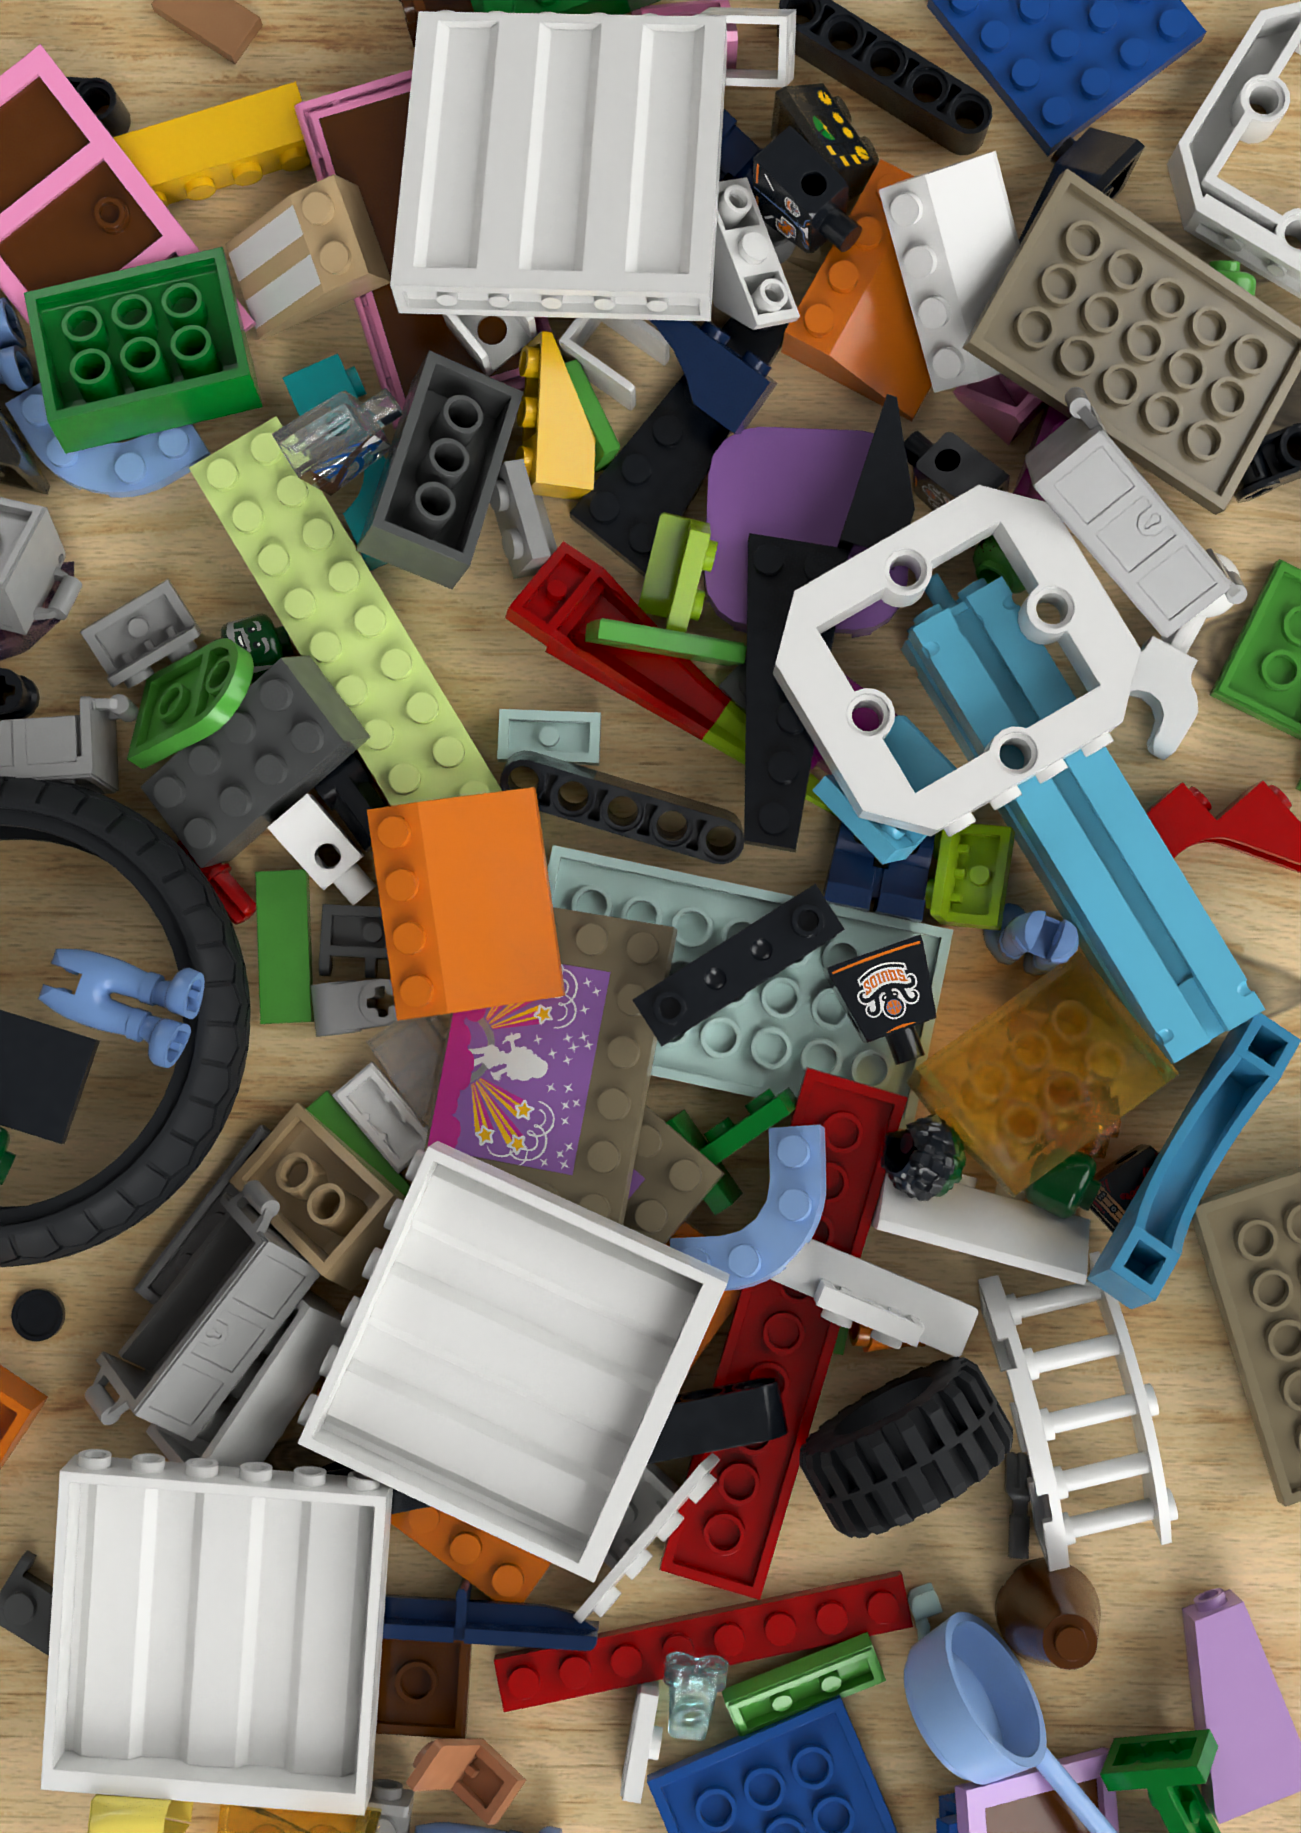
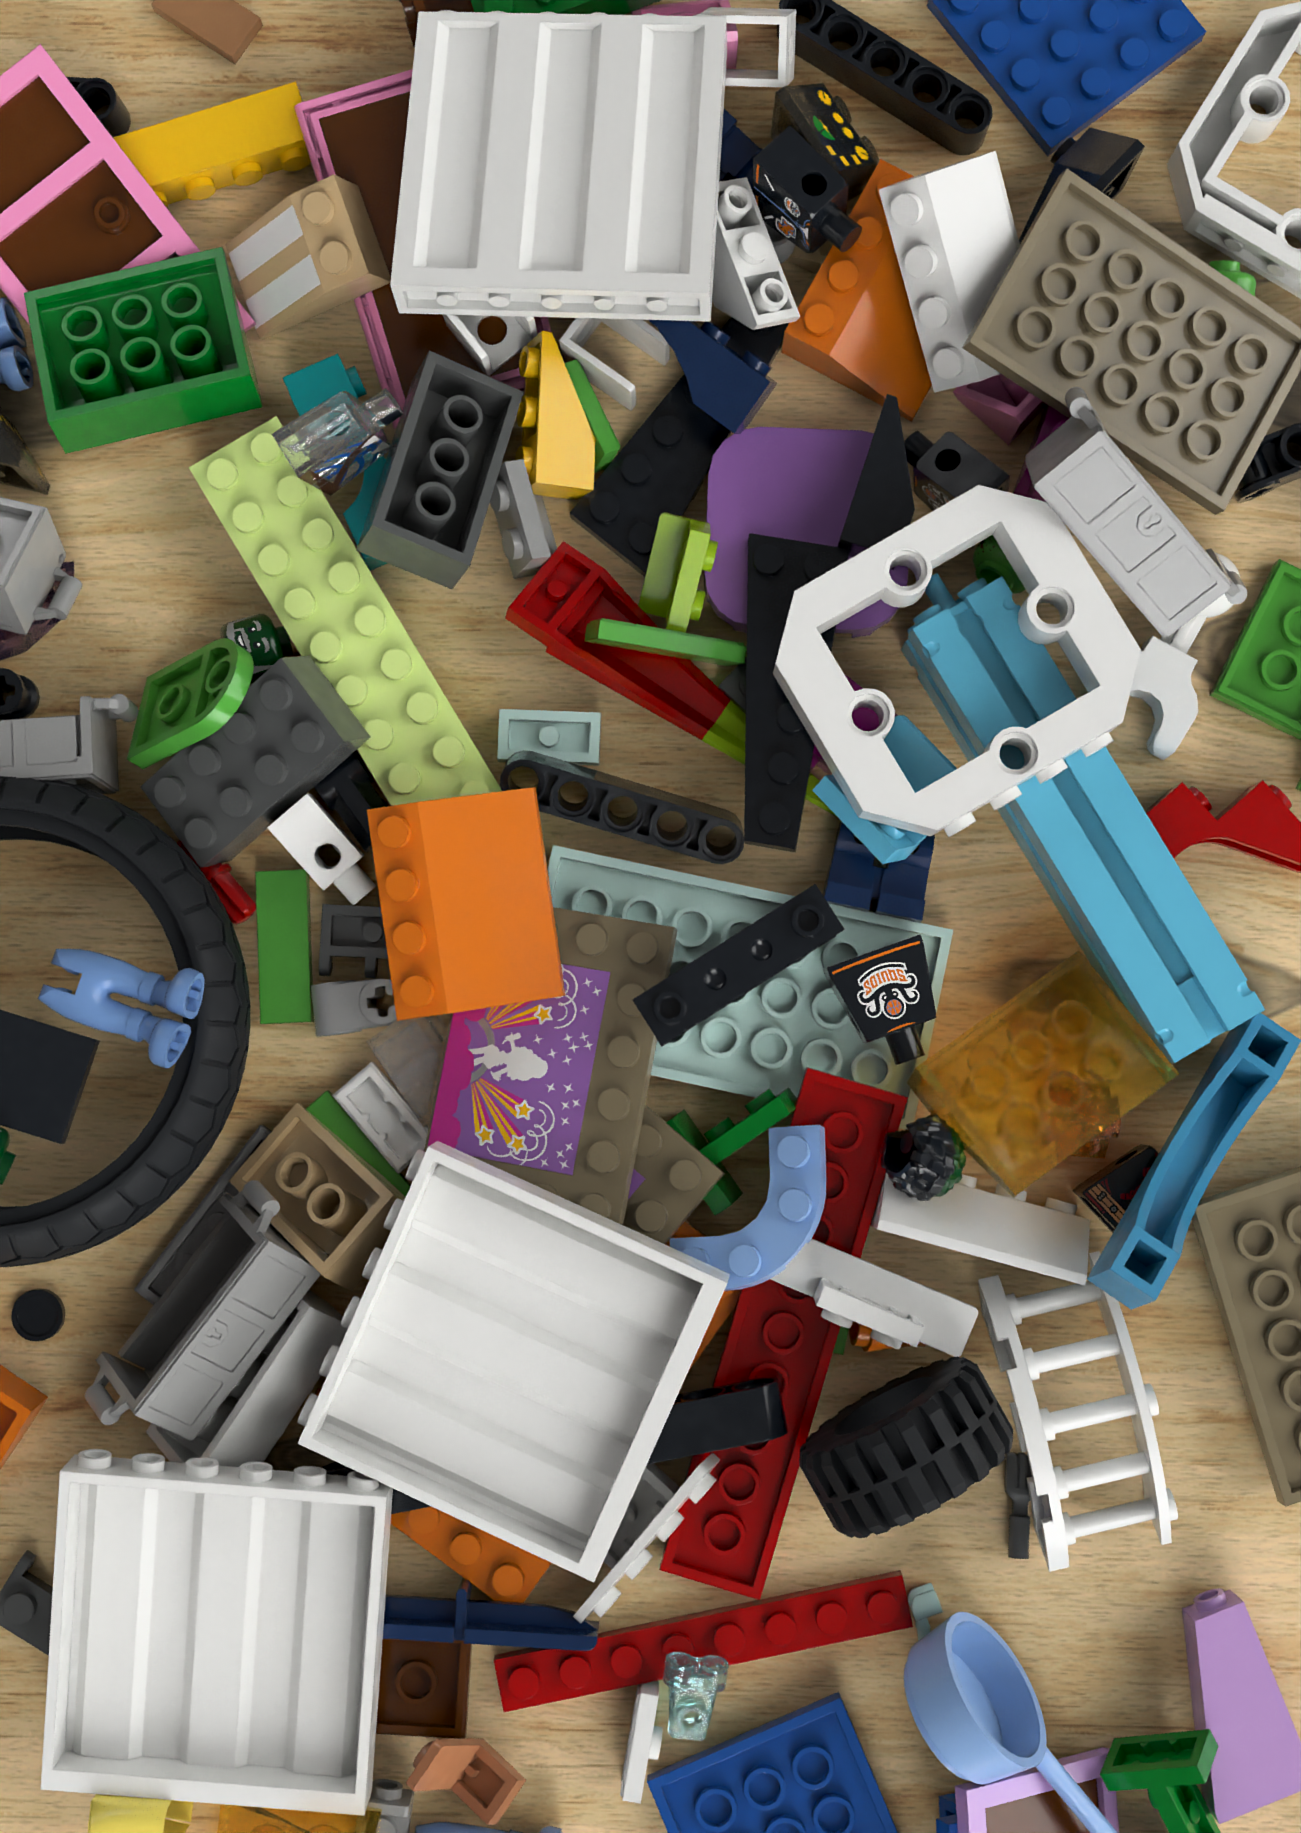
(112, 468): light blue plate -> none
(142, 634): light grey bracket -> none
(803, 1684): bright green tile -> none
(971, 876): lime bracket -> none
(1035, 934): medium blue piece -> none
(1049, 1615): reddish brown cone -> none
(1066, 1186): dark green head -> none

